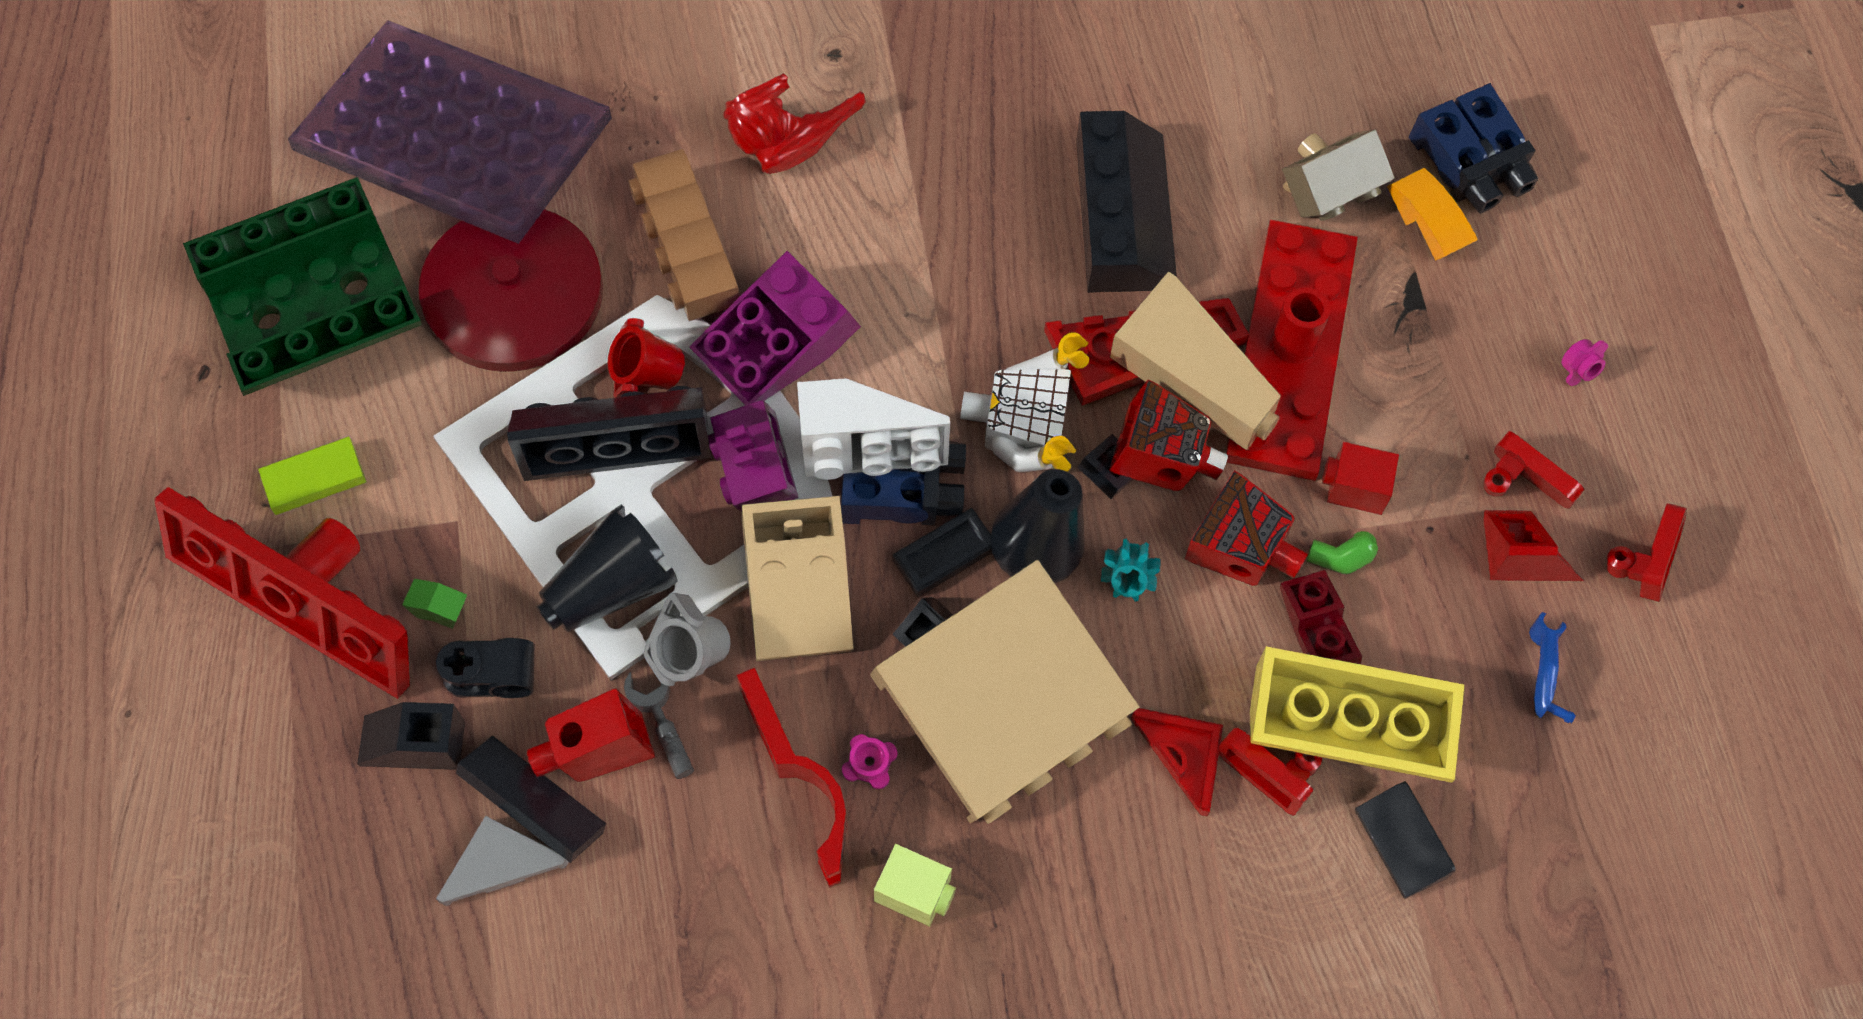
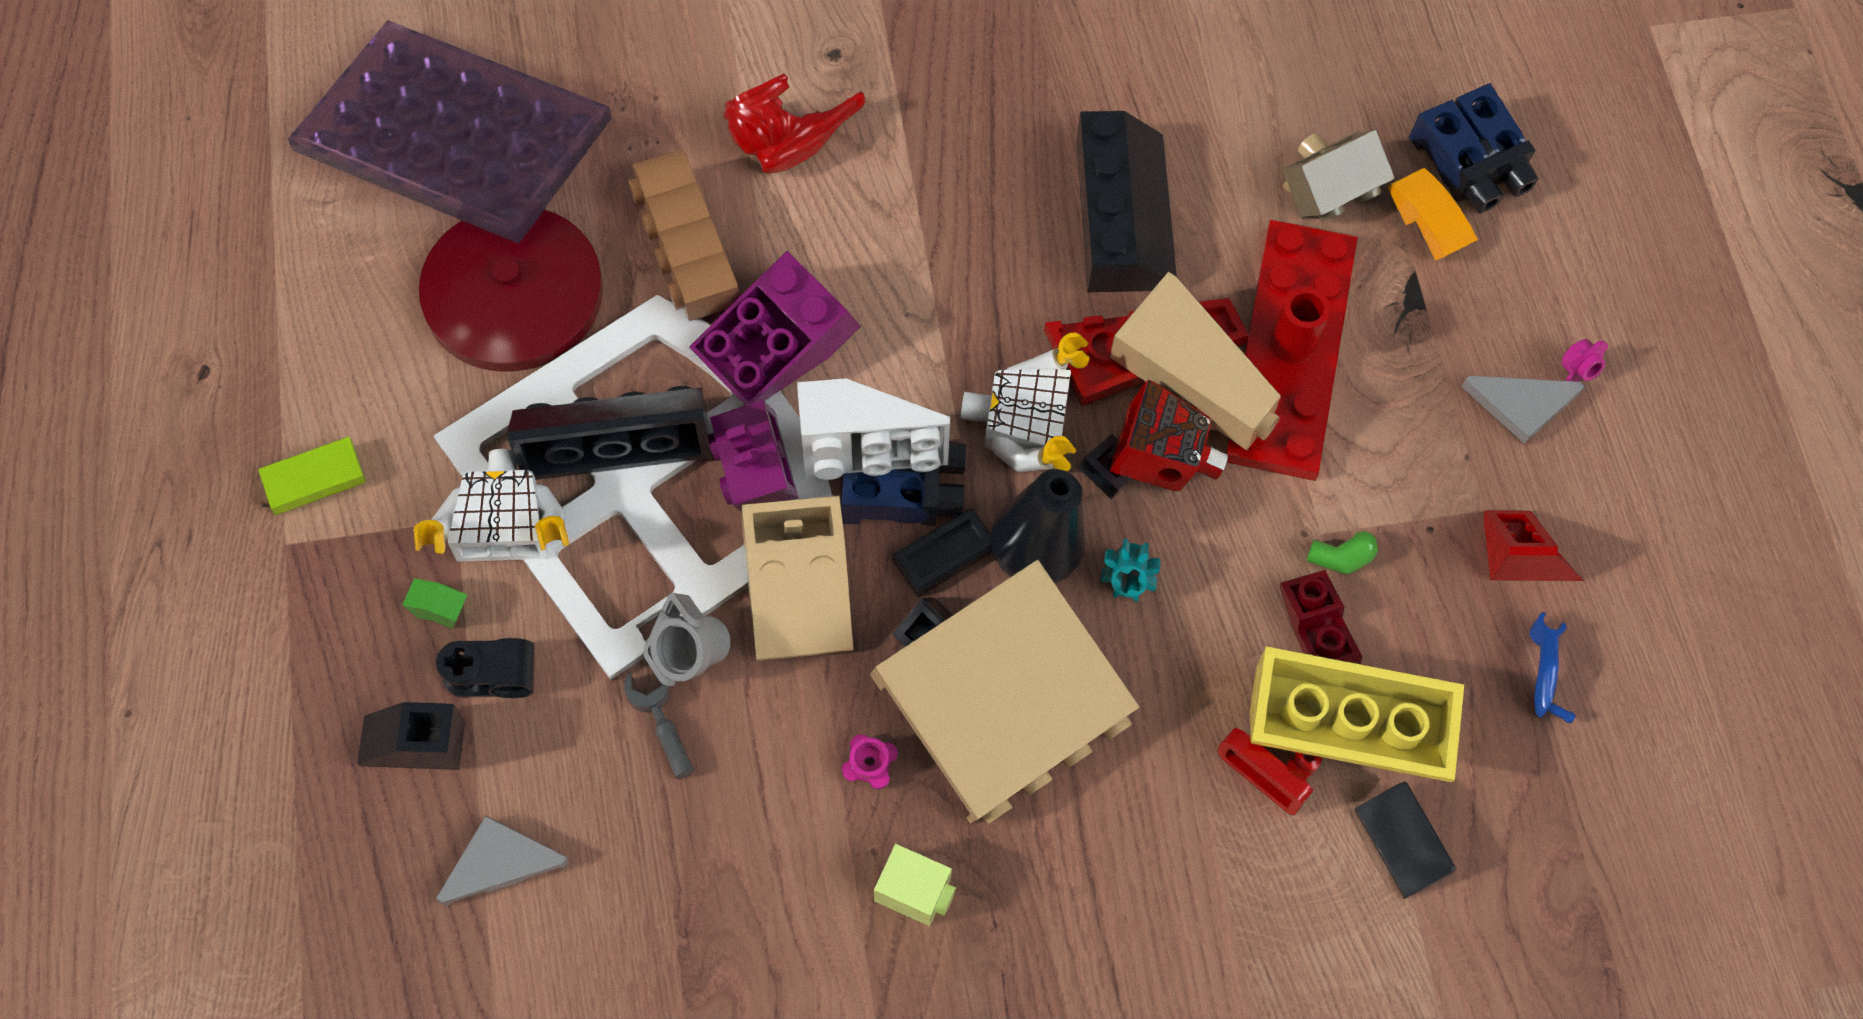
(289, 588): red plate -> none
(298, 267): dark green slope -> none
(496, 516): none -> white torso
(531, 799): black tile -> none
(593, 739): red torso -> none
(605, 574): black cone -> none
(643, 360): red piece -> none
(794, 766): red piece -> none
(1187, 751): red tile -> none
(1245, 535): torso -> none
(1361, 478): red brick -> none
(1521, 458): red piece -> none
(1522, 404): none -> light grey tile
(1653, 569): red piece -> none

